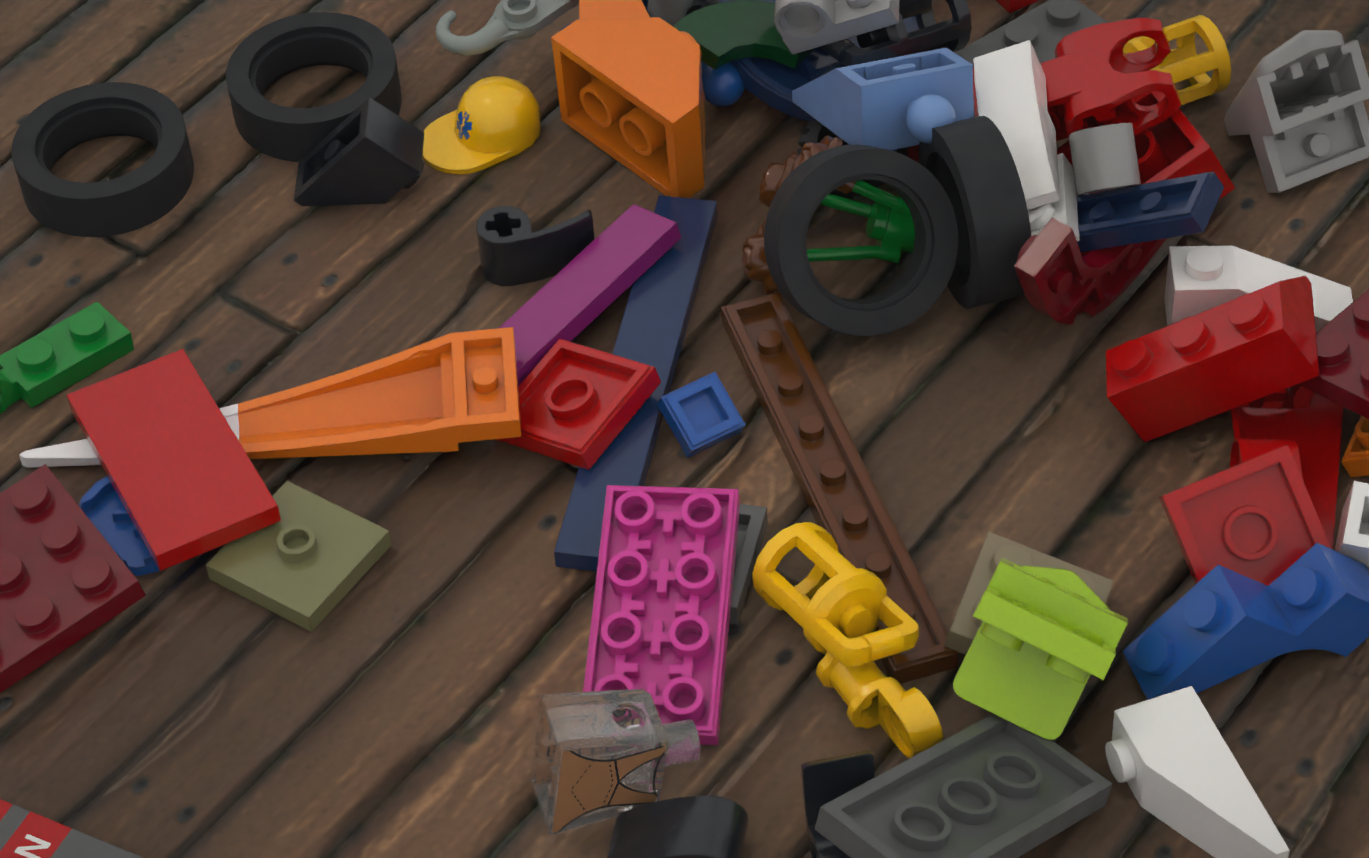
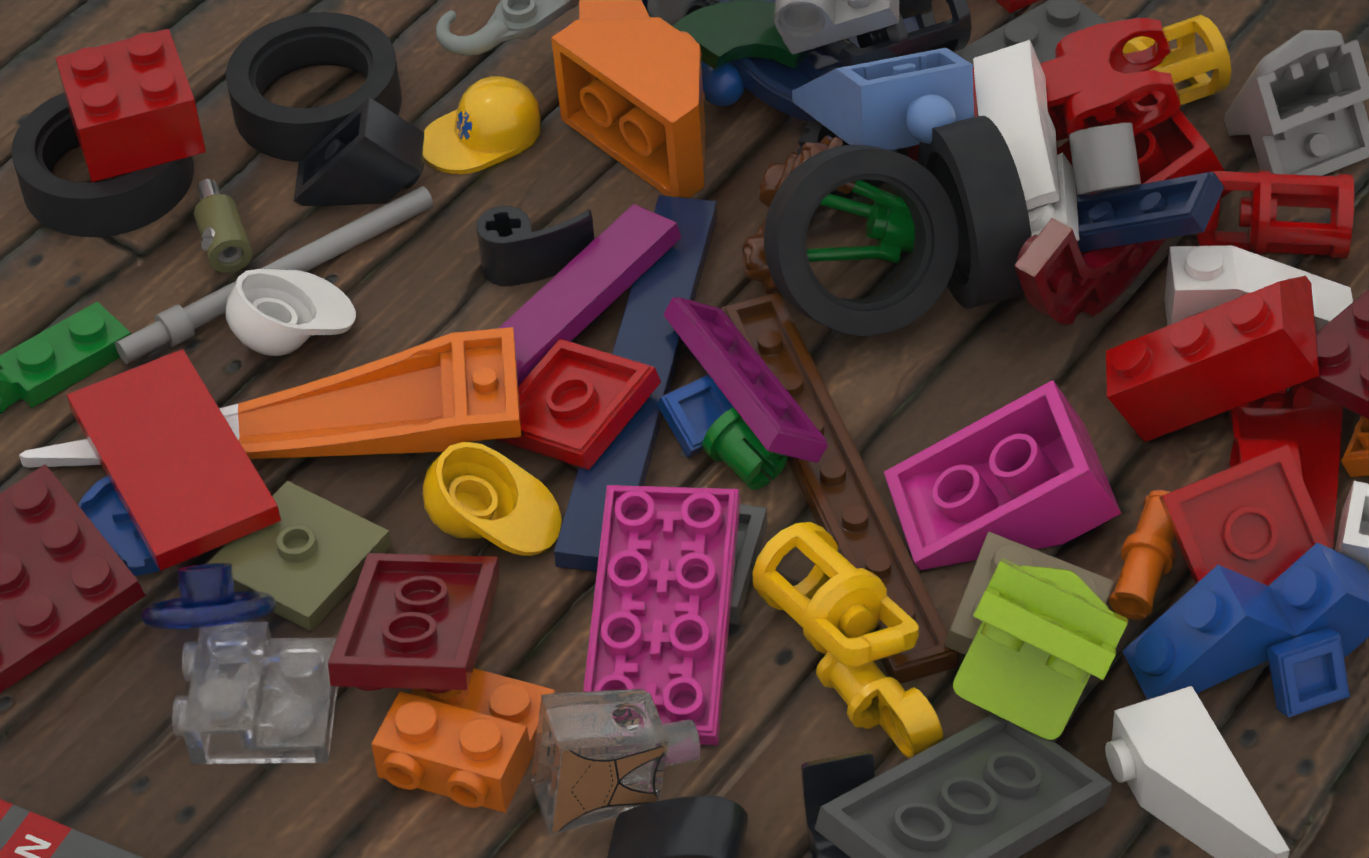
(130, 104): none -> red brick
(178, 323): none -> light grey bar
(207, 601): none -> clear blue piece
(221, 229): none -> olive piece
(255, 697): none -> clear plate
(282, 308): none -> white cap
(415, 622): none -> dark red plate
(462, 741): none -> orange plate
(486, 495): none -> yellow cap
(739, 448): none -> green bush
(746, 380): none -> magenta tile
(1011, 473): none -> dark pink slope
(1146, 558): none -> orange pin
(1286, 190): none -> red piece
(1308, 672): none -> blue tile

